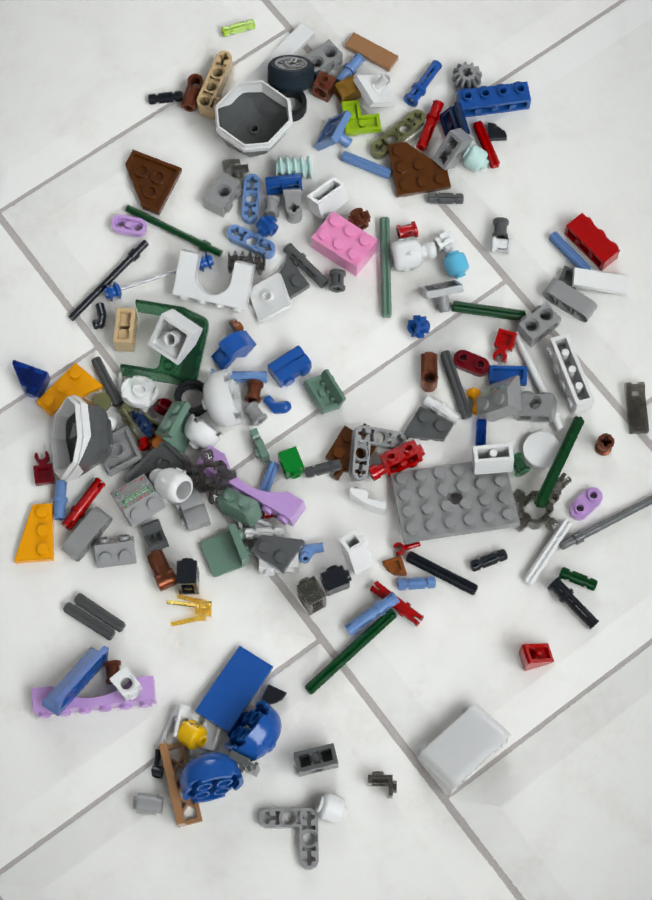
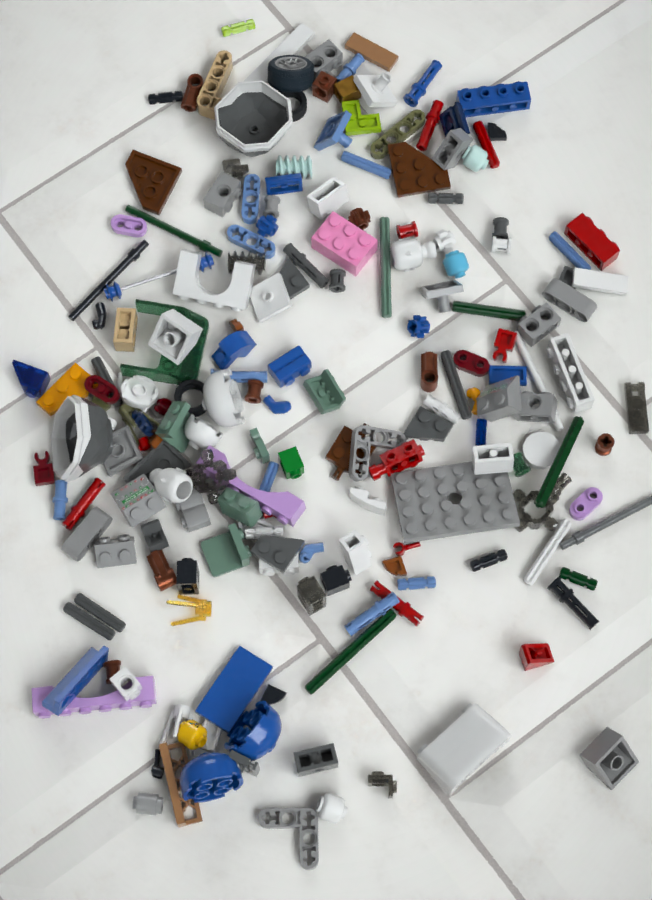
(38, 536): light orange wing -> none
(103, 390): none -> dark red plate
(255, 413): light grey bush -> none
(293, 204): light grey piece -> none
(323, 468): dark grey axle -> none
(441, 573): black axle -> none
(466, 76): light grey gear -> none
(609, 757): none -> light grey slope

